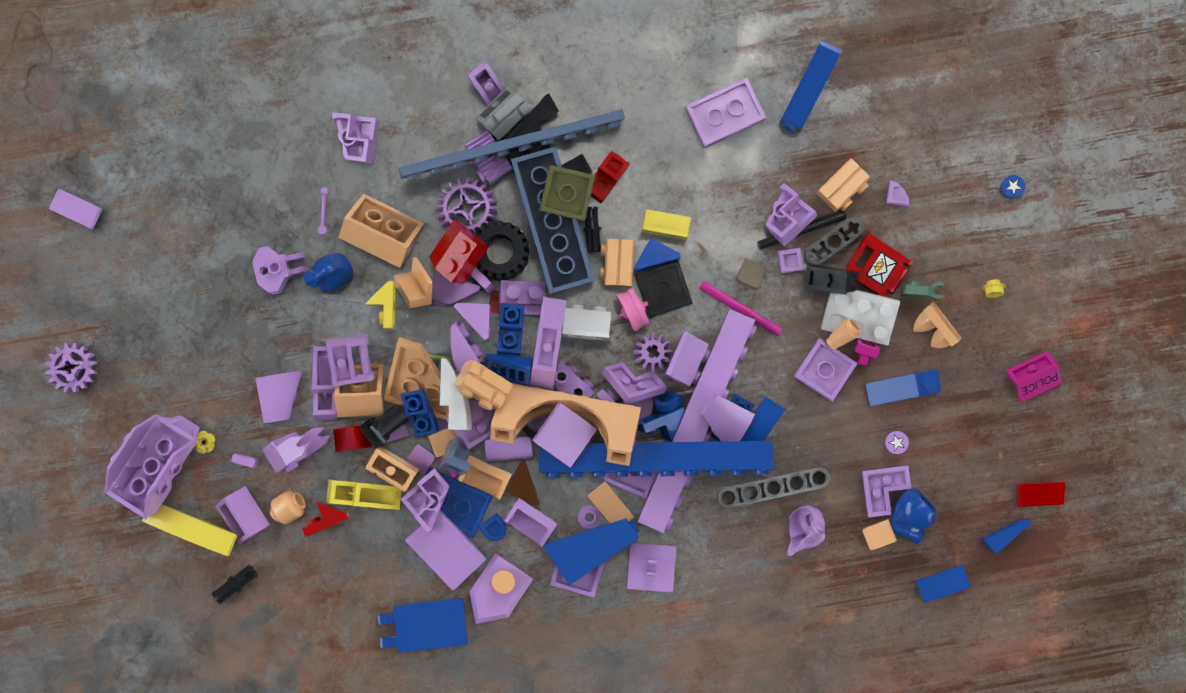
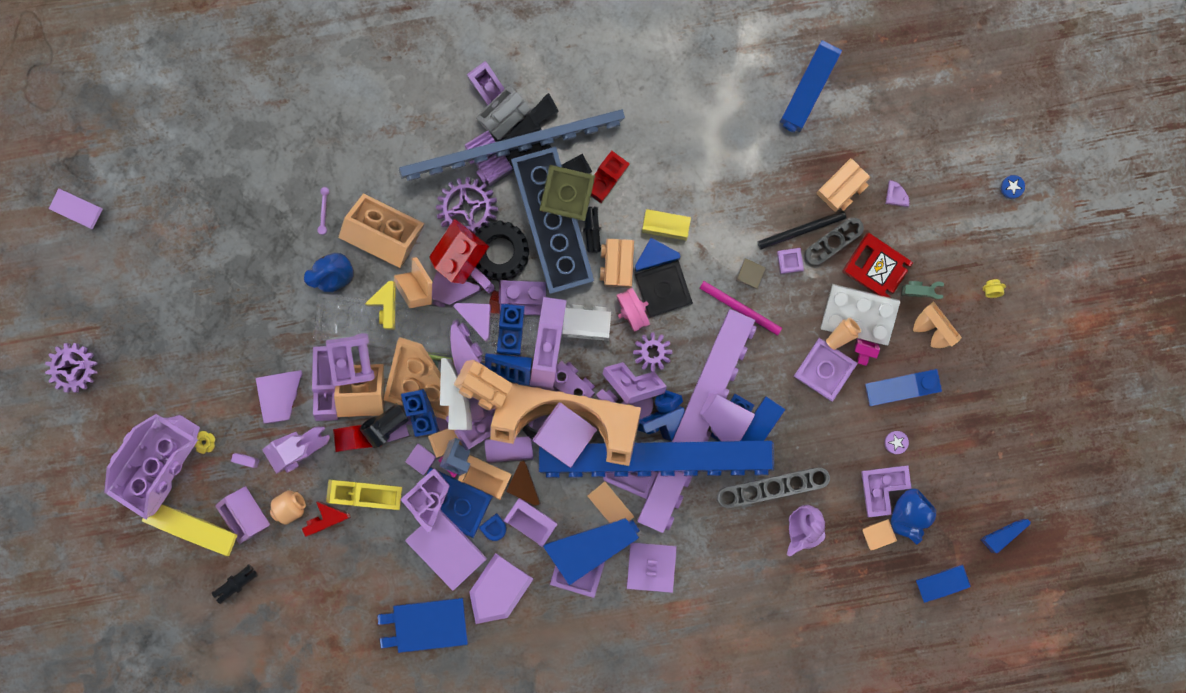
(278, 269): lavender hinge -> none
(357, 136): lavender slope -> none
(392, 468): light nougat brick -> none
(503, 581): light nougat tile -> none
(589, 509): lavender plate -> none
(686, 360): lavender slope -> none
(725, 112): lavender tile -> none
(789, 216): lavender slope -> none
(830, 279): black hinge -> none
(1035, 376): dark pink panel -> none
(1040, 494): red slope -> none

